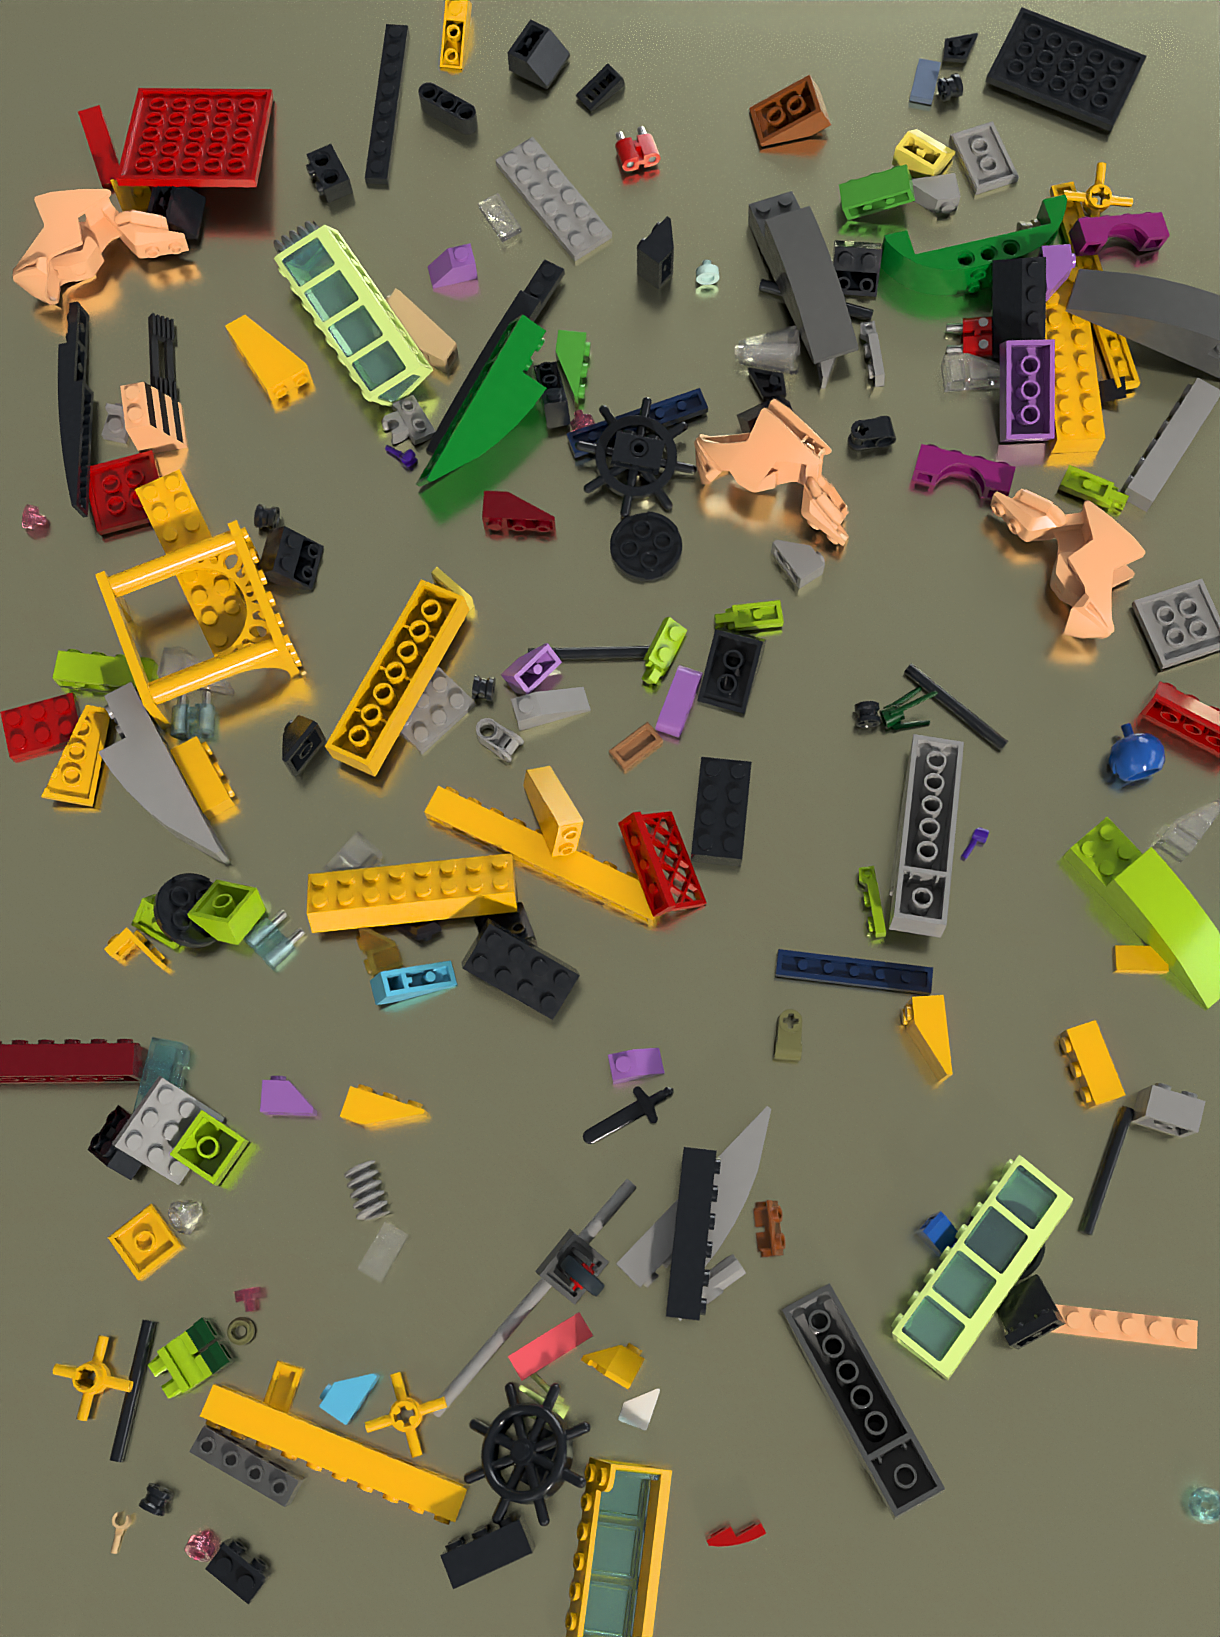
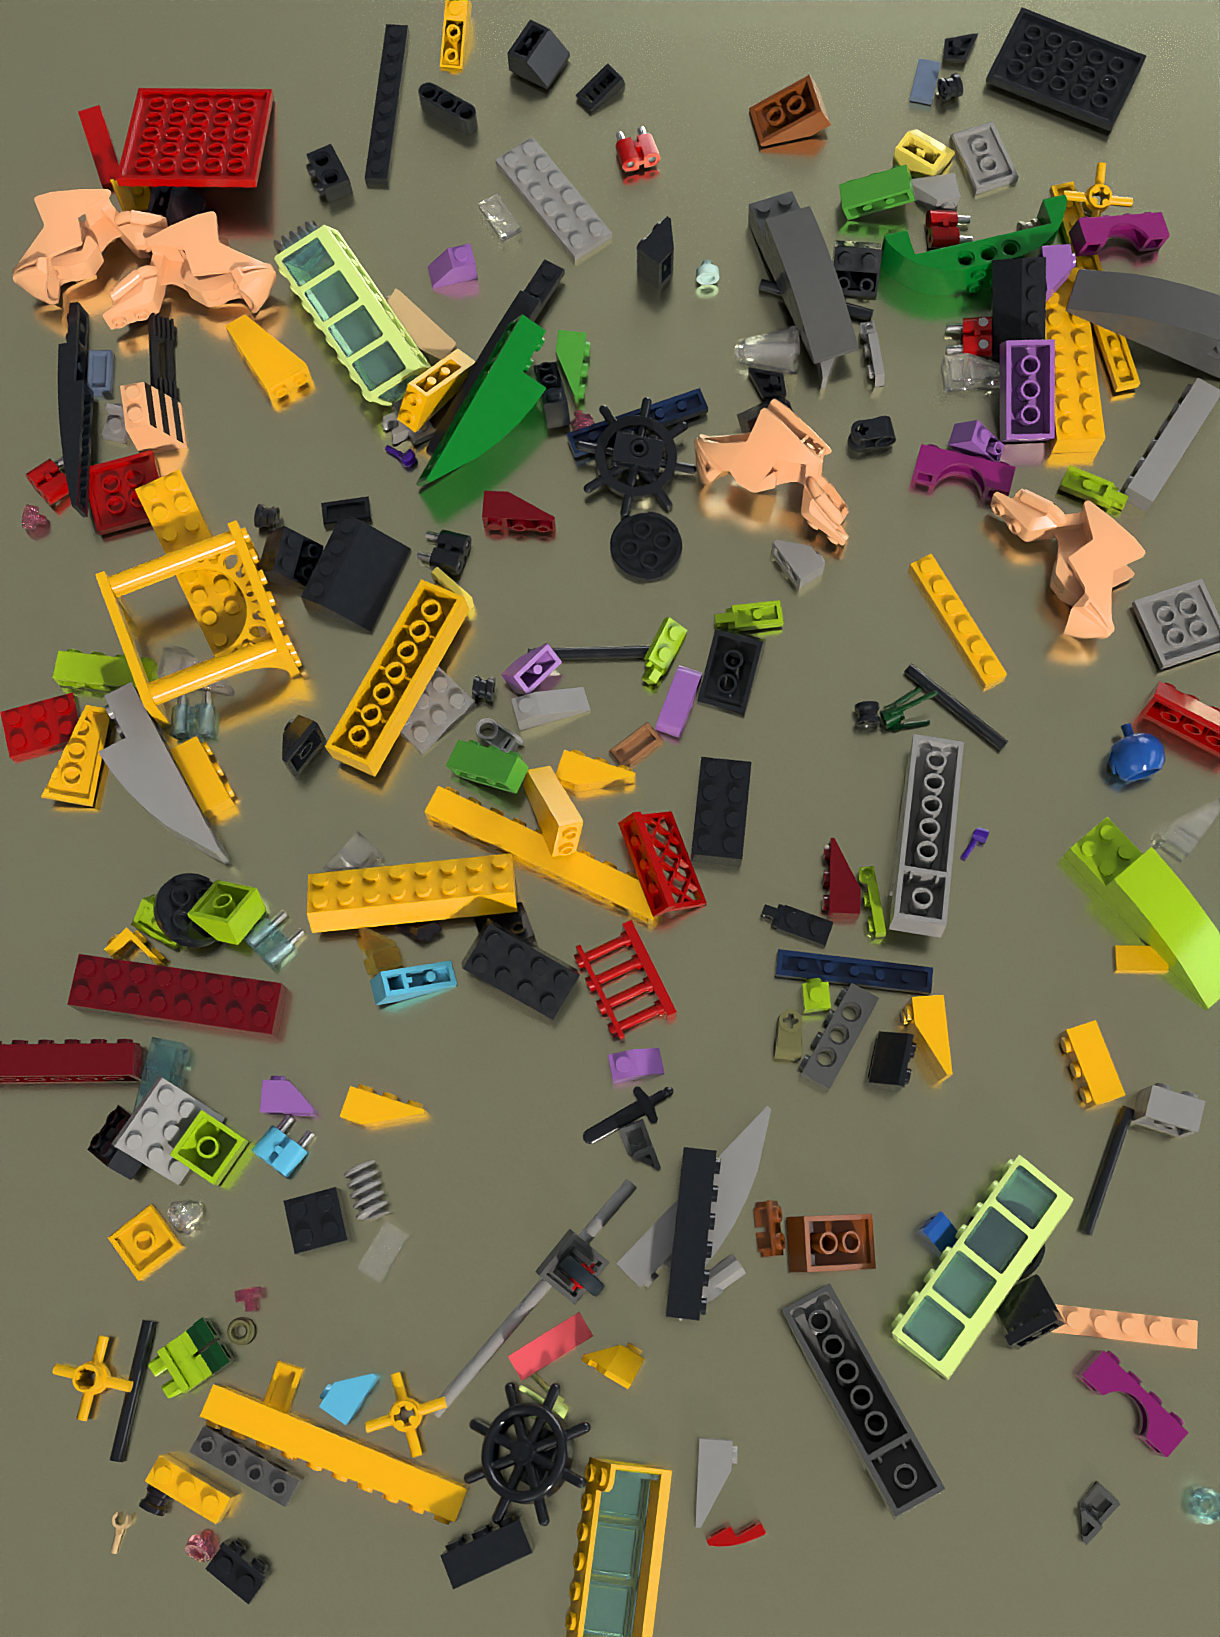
(49, 480): none -> red piece
(100, 372): none -> sand blue tile
(177, 996): none -> dark red brick
(191, 1488): none -> yellow brick
(207, 271): none -> light nougat piece
(279, 1150): none -> medium azure piece
(317, 1221): none -> black brick
(355, 574): none -> black slope
(356, 507): none -> black tile
(434, 389): none -> yellow slope
(449, 551): none -> black piece
(487, 765): none -> bright green brick
(585, 774): none -> yellow slope
(638, 1143): none -> dark grey slope
(639, 1409): white sticker -> none
(650, 983): none -> red fence
(713, 1469): none -> light grey slope
(798, 923): none -> black hinge
(815, 996): none -> lime brick
(831, 1243): none -> dark orange slope
(842, 888): none -> dark red slope
(863, 1004): none -> dark grey brick
(890, 1061): none -> black slope
(944, 229): none -> red piece
(957, 620): none -> yellow plate
(975, 440): none -> medium lavender slope
(1095, 1509): none -> dark grey slope
(1110, 392): black sticker -> none
(1158, 1428): none -> magenta arch

